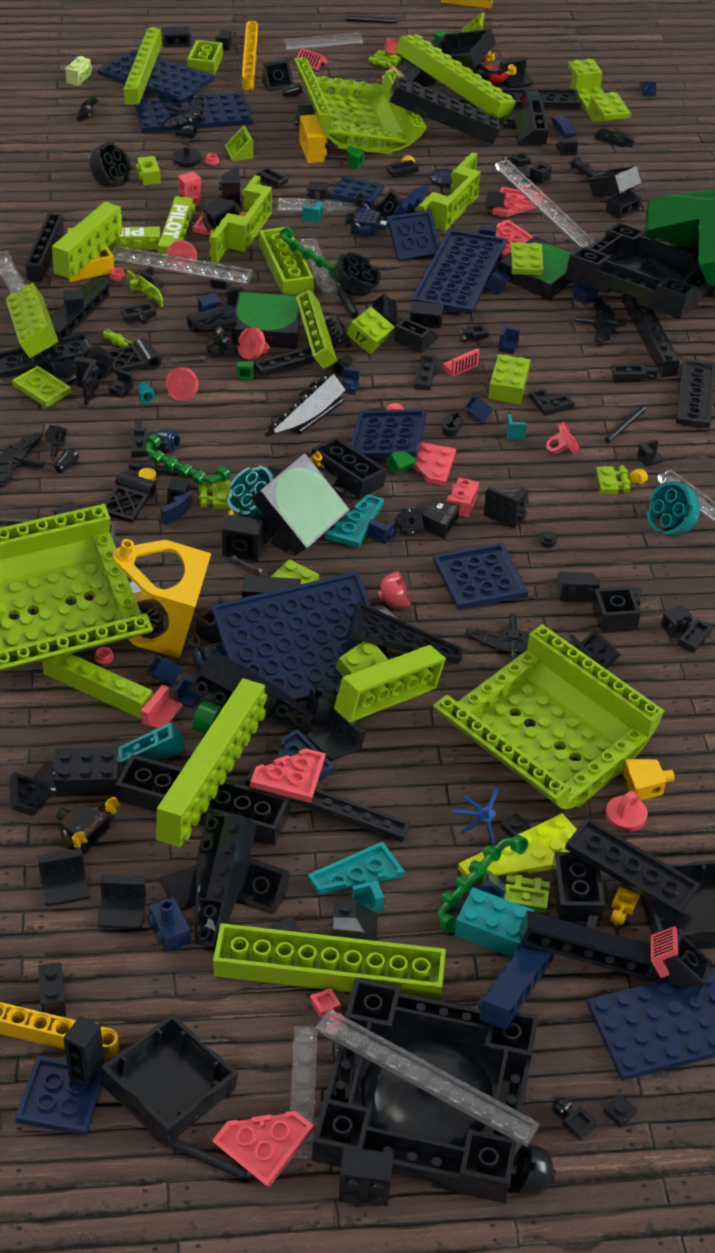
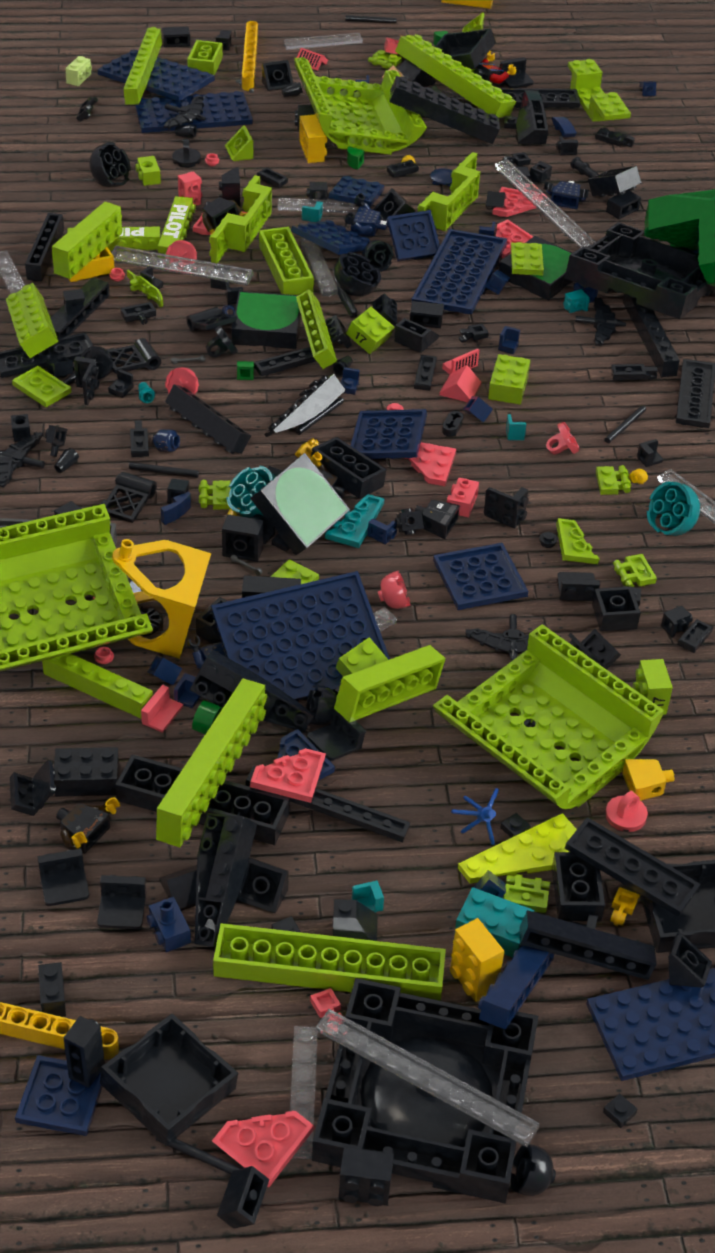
(20, 427): none -> black brick
(116, 339): lime pin -> none
(147, 473): yellow tile -> none
(155, 745): teal slope -> none
(184, 470): green bar -> none
(207, 419): none -> black brick
(208, 301): dark blue panel -> none
(243, 1197): none -> black brick
(252, 343): coral tile -> none
(294, 245): green bar -> none
(307, 447): none -> yellow plate
(331, 236): none -> dark blue plate
(362, 867): teal wing -> none
(379, 254): none -> black cylinder
(384, 630): black wing -> none
(400, 462): green brick -> none
(411, 201): dark blue slope -> none
(461, 385): none -> coral slope
(475, 958): none -> yellow brick
(478, 869): green bar -> none
(550, 405): black tile -> none
(566, 194): none -> dark blue torso
(573, 544): none -> lime wing
(576, 301): none -> teal brick
(577, 1122): black plate -> none
(639, 568): none -> lime plate
(654, 682): none -> lime brick
(663, 946): coral panel -> none

